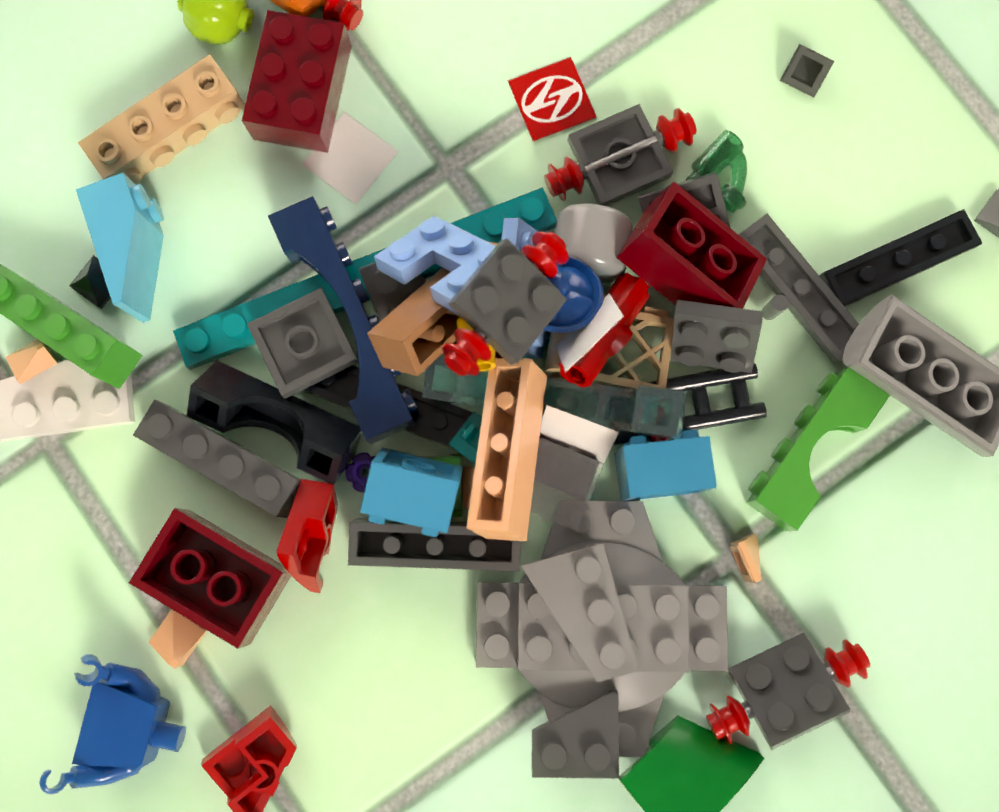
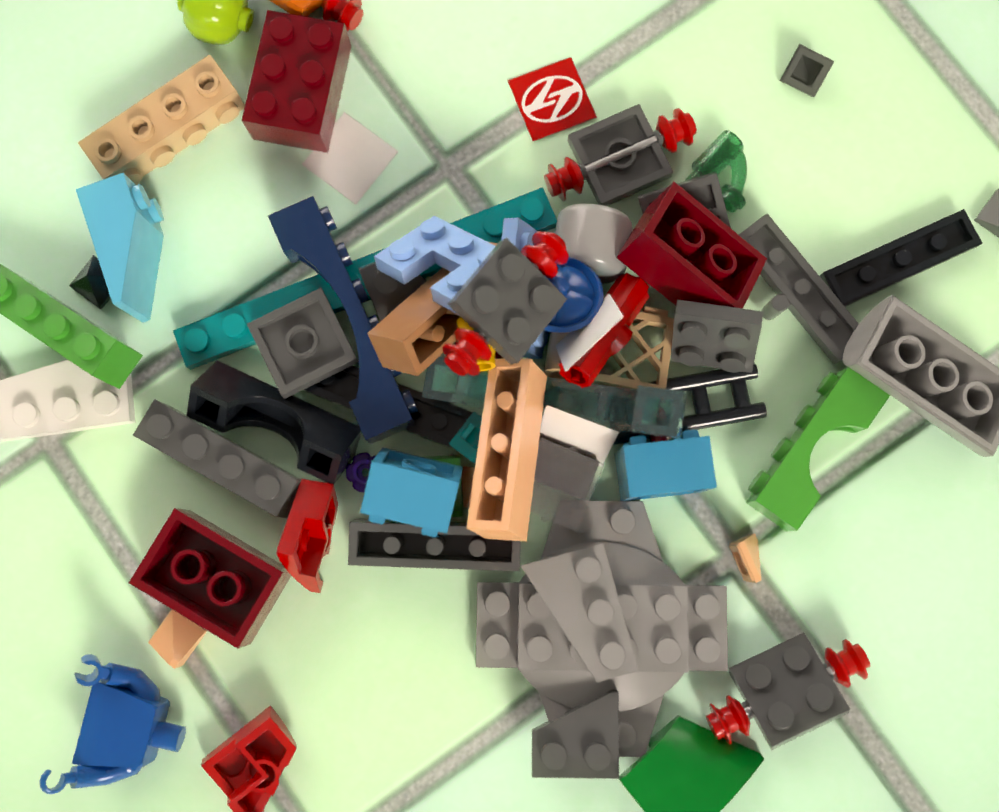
(30, 360): light nougat slope -> none

